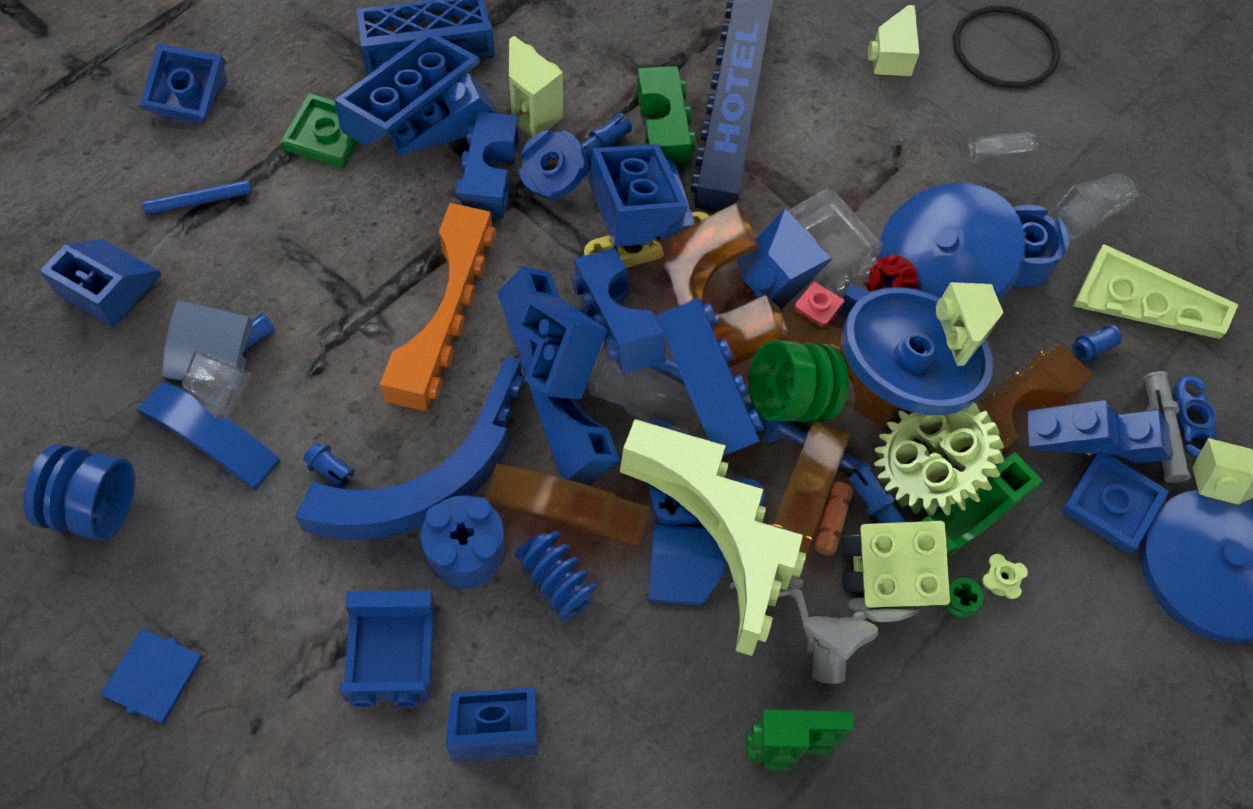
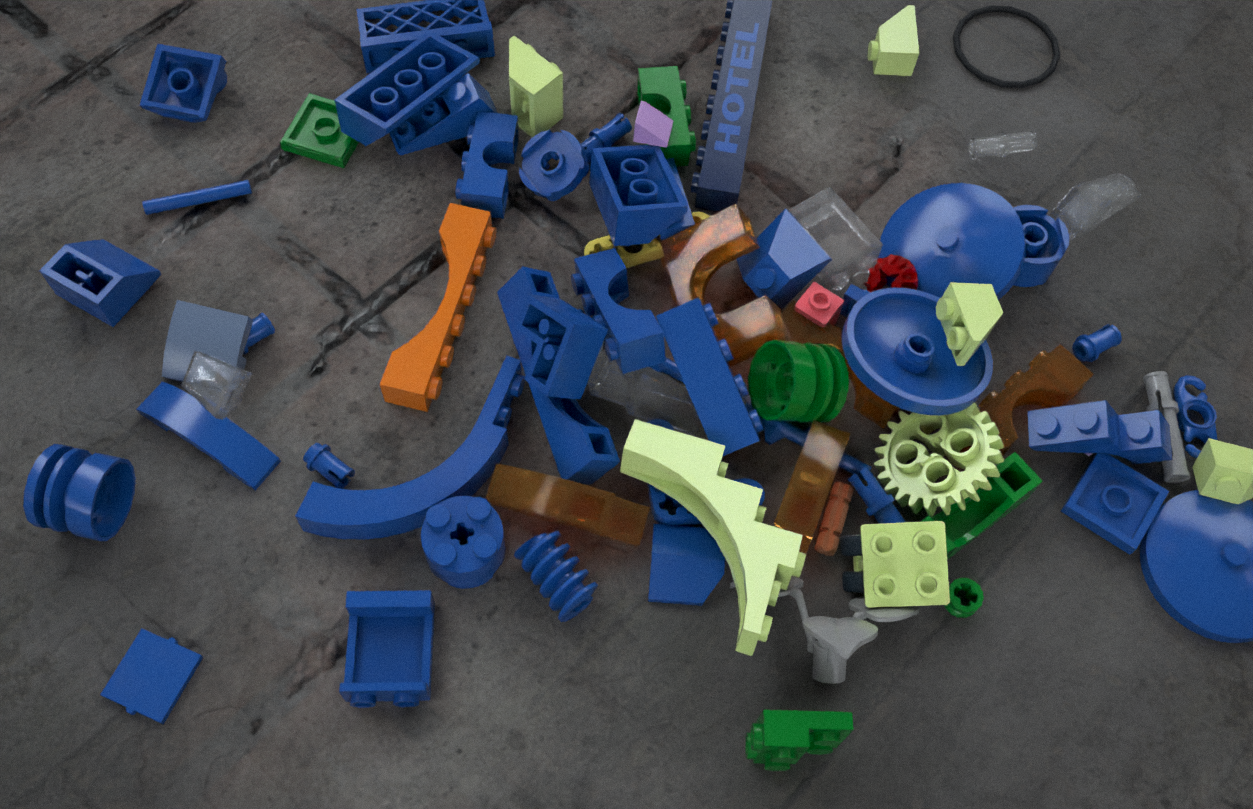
(492, 724): blue slope -> none
(652, 126): none -> lavender slope
(996, 584): yellowish green plate -> none
(1146, 294): yellowish green wing -> none

